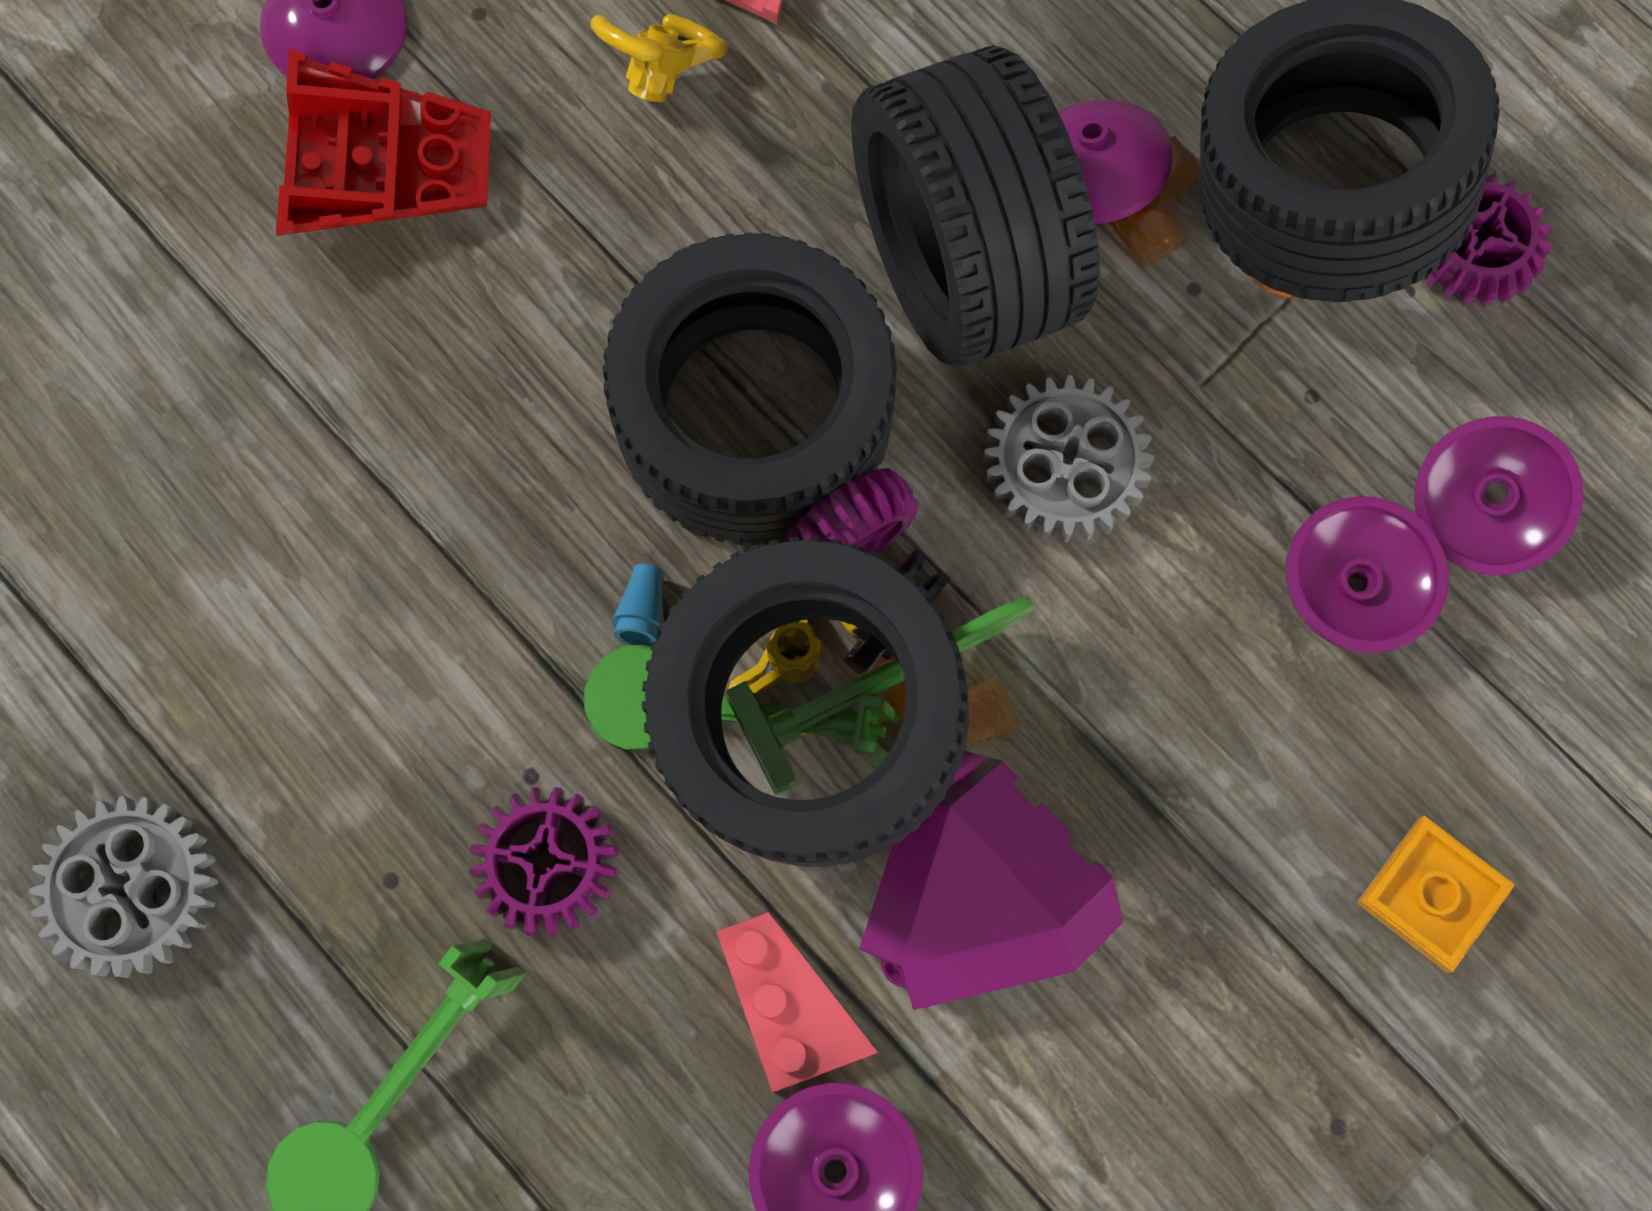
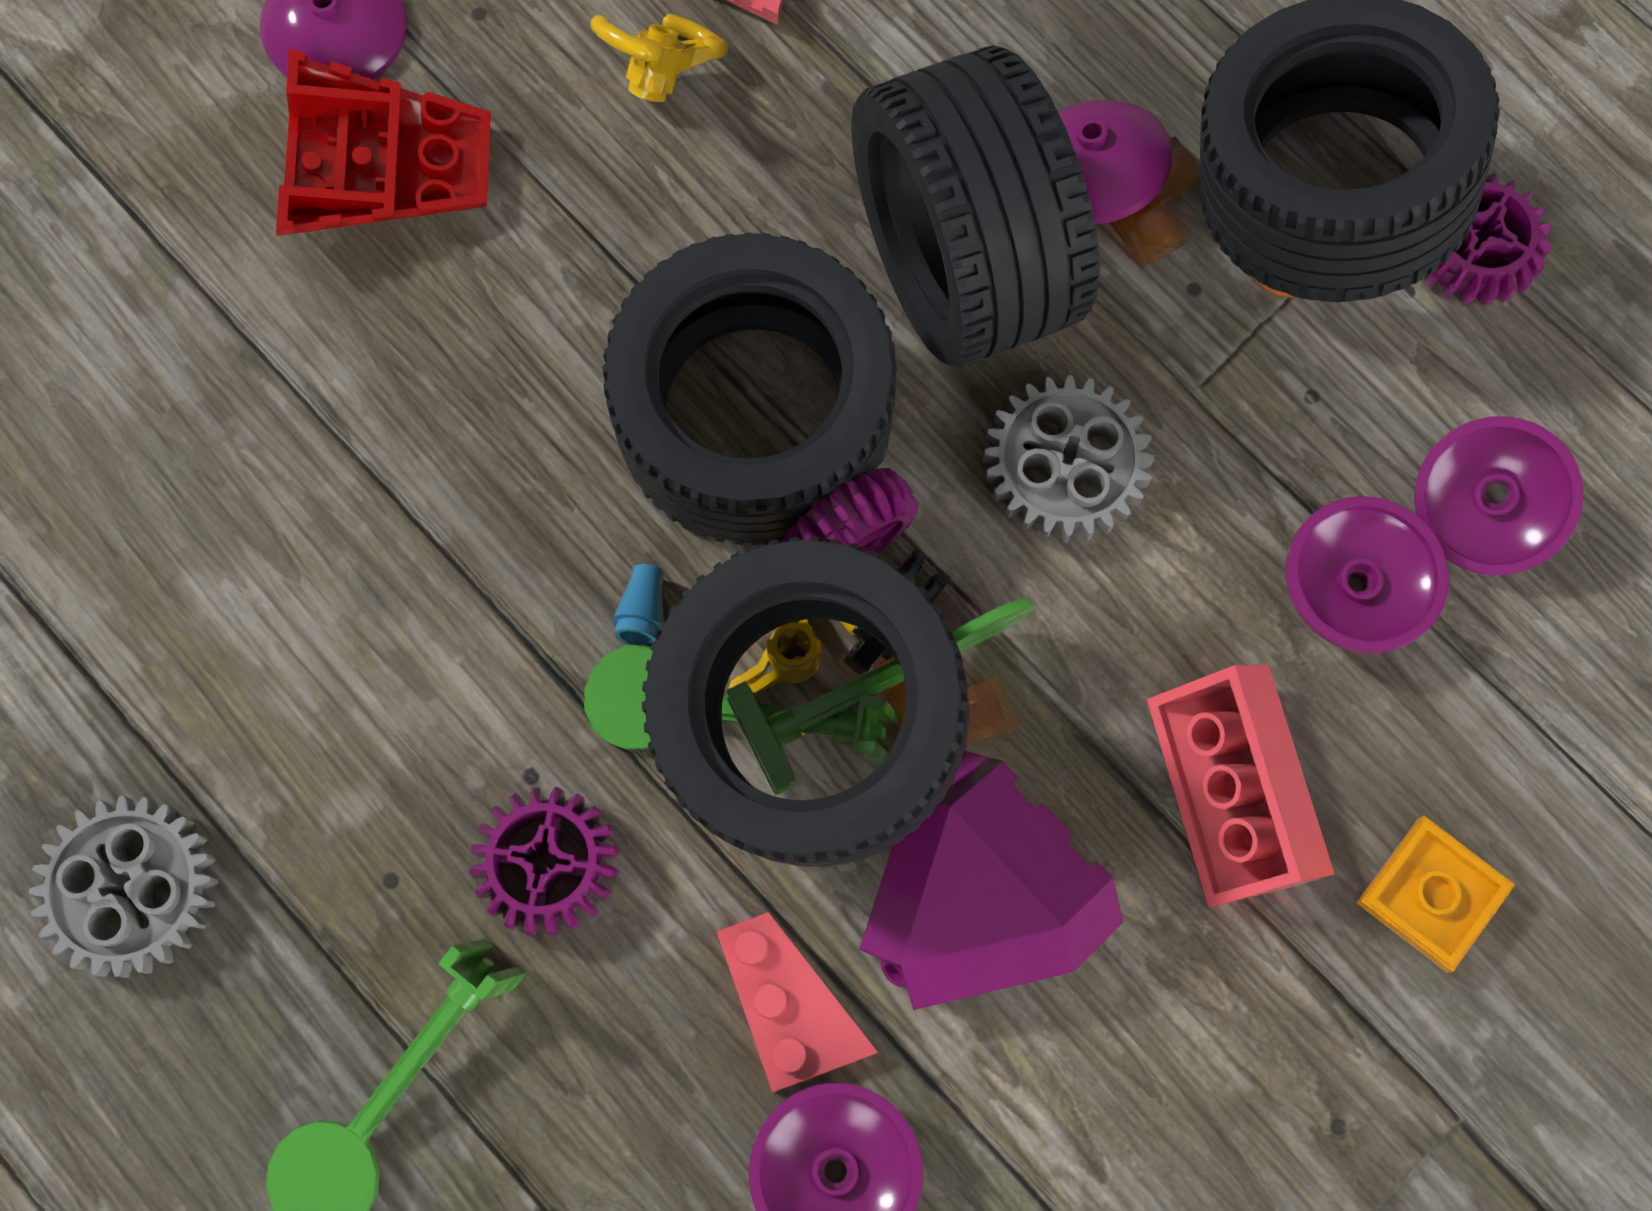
(1239, 785): none -> coral slope

